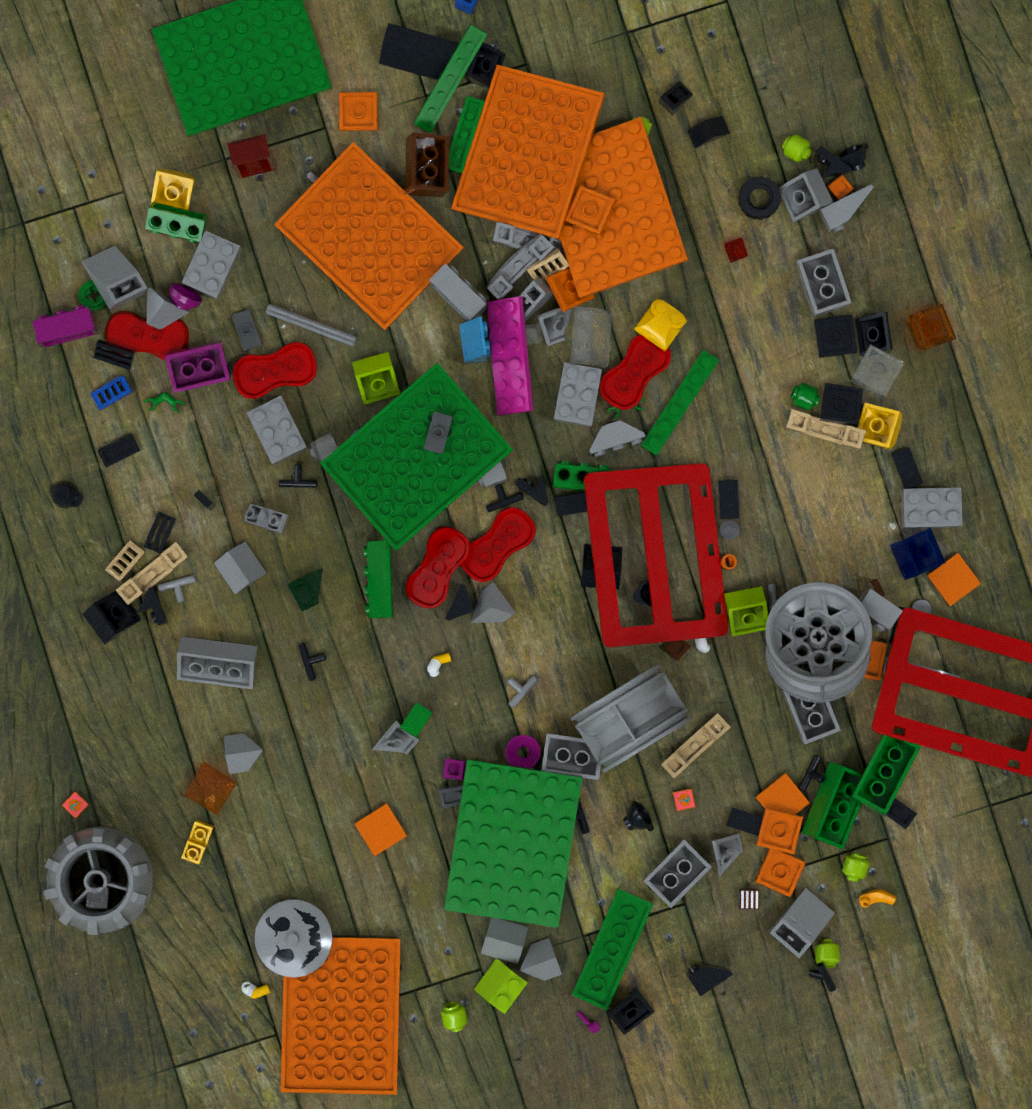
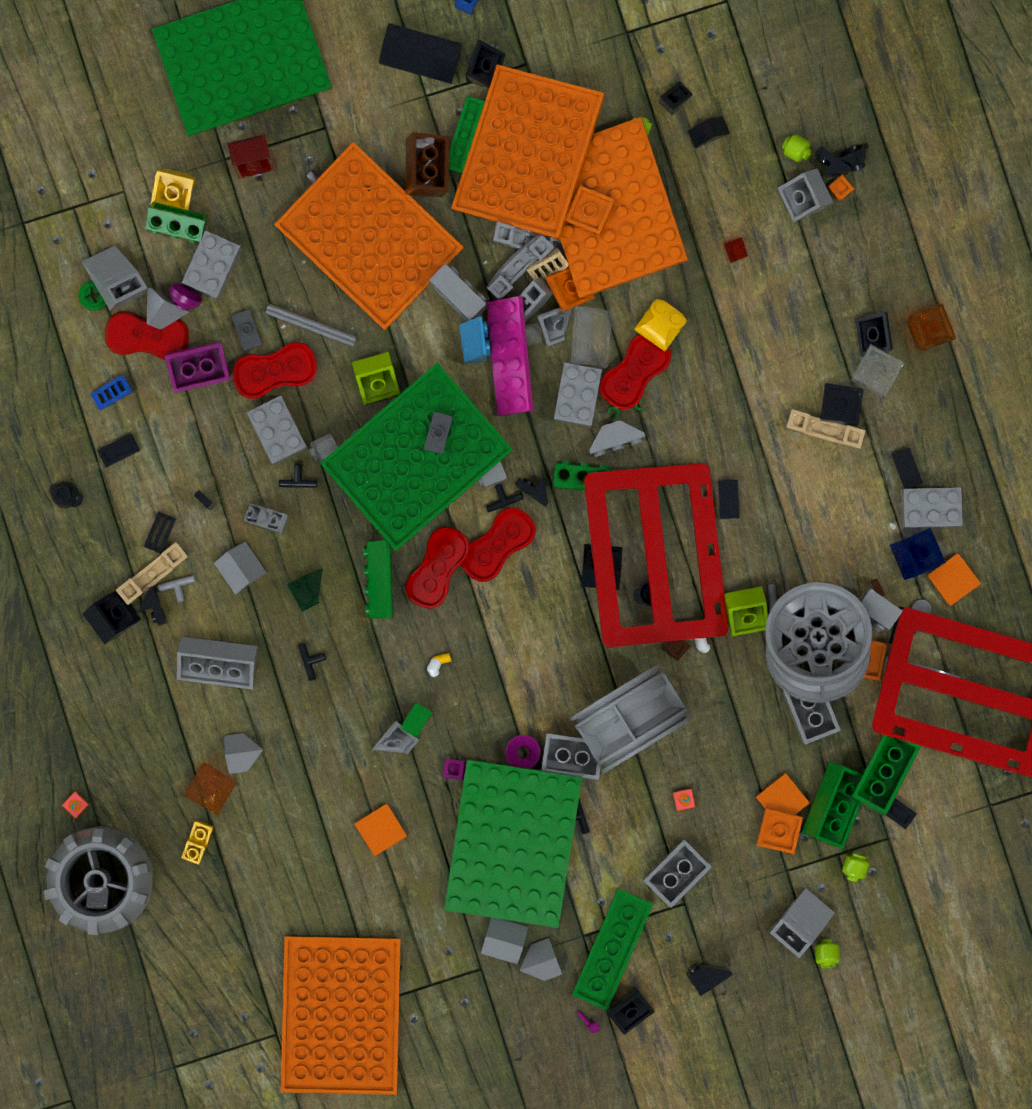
(65, 326): magenta brick -> none
(114, 356): black tile -> none
(120, 577): tan slope -> none
(164, 397): green arm -> none
(253, 991): arm -> none
(293, 938): light grey dish -> none
(358, 111): orange tile -> none
(450, 78): green plate -> none
(450, 796): dark grey plate -> none
(454, 1016): lime head -> none
(461, 605): black slope -> none
(492, 606): light grey slope -> none
(500, 986): lime slope -> none
(522, 690): light grey piece -> none
(570, 504): black tile -> none
(638, 817): black piece -> none
(680, 402): green plate -> none
(695, 745): tan slope -> none
(726, 851): light grey slope -> none
(729, 529): flat silver plate -> none
(732, 561): orange hinge -> none
(744, 821): black tile -> none
(749, 899): tile -> none
(759, 212): black tyre -> none
(780, 872): orange tile -> none
(805, 396): green head -> none
(811, 774): black piece -> none
(823, 283): light grey brick -> none
(823, 974): black piece -> none
(835, 336): black tile -> none
(840, 212): light grey slope -> none
(875, 896): light orange arm -> none
(881, 425): yellow slope -> none

